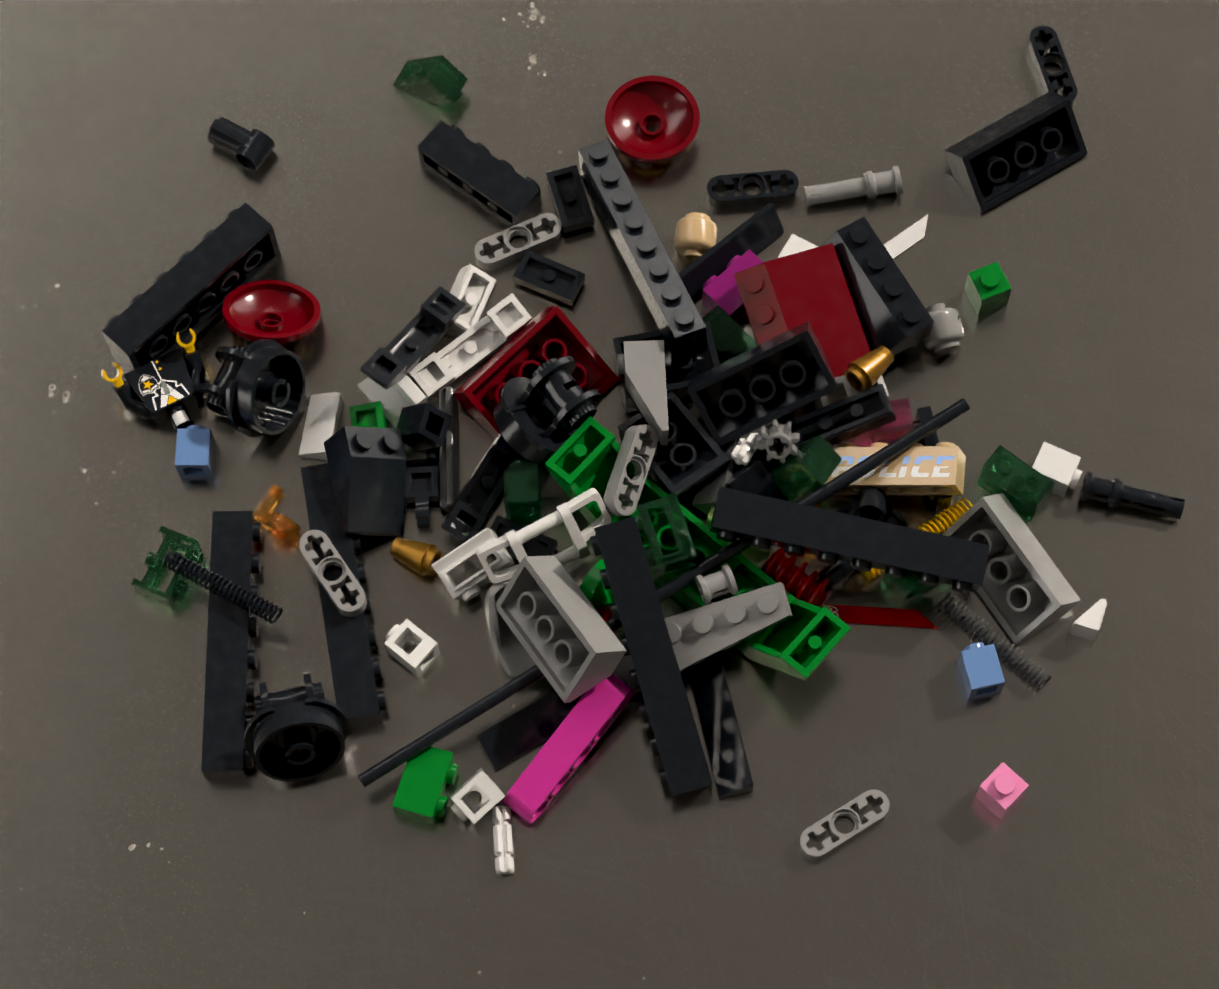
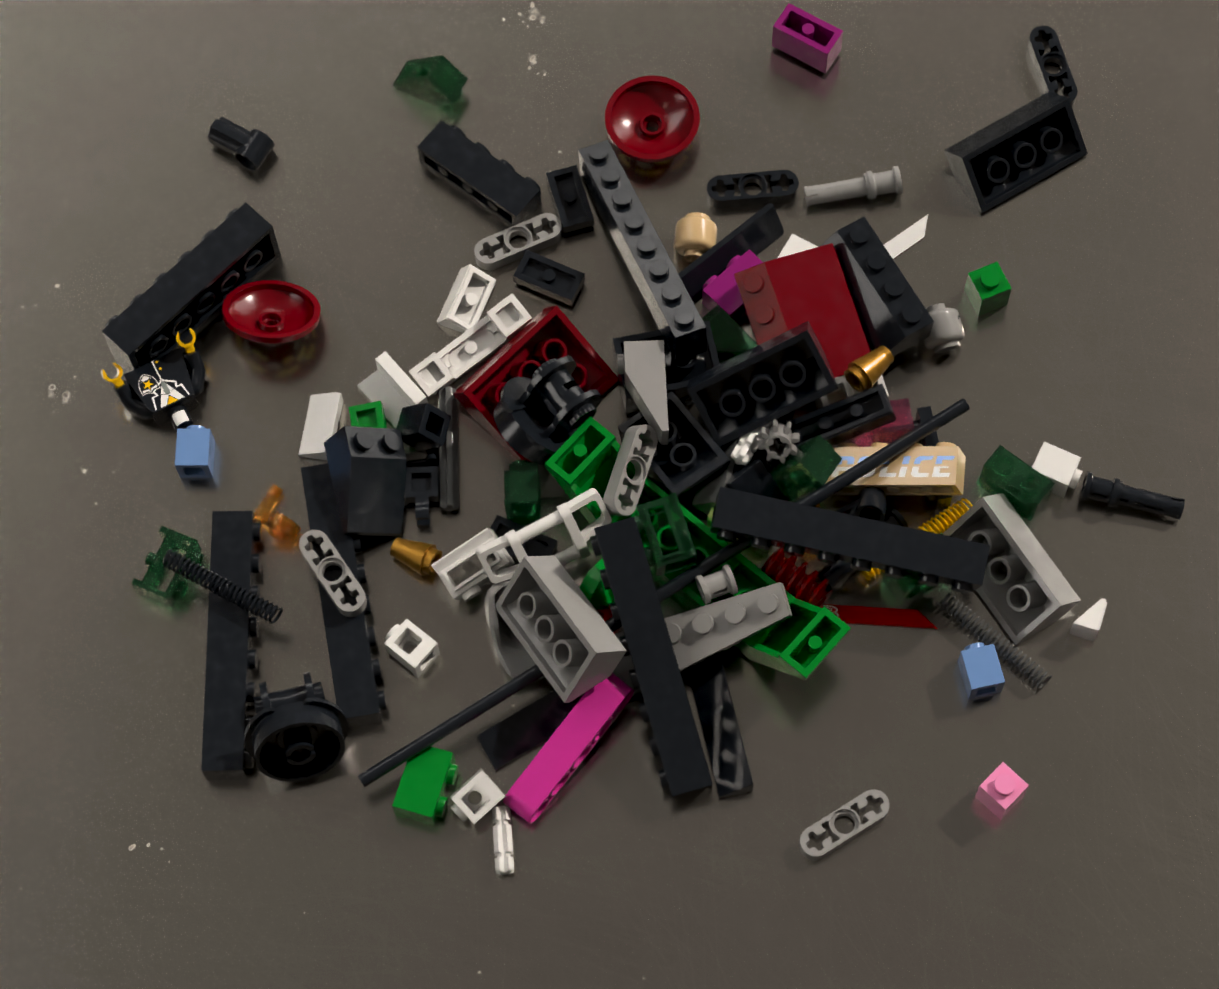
(256, 387): black piece -> none
(415, 341): black slope -> none
(480, 491): black slope -> none
(807, 38): none -> magenta brick

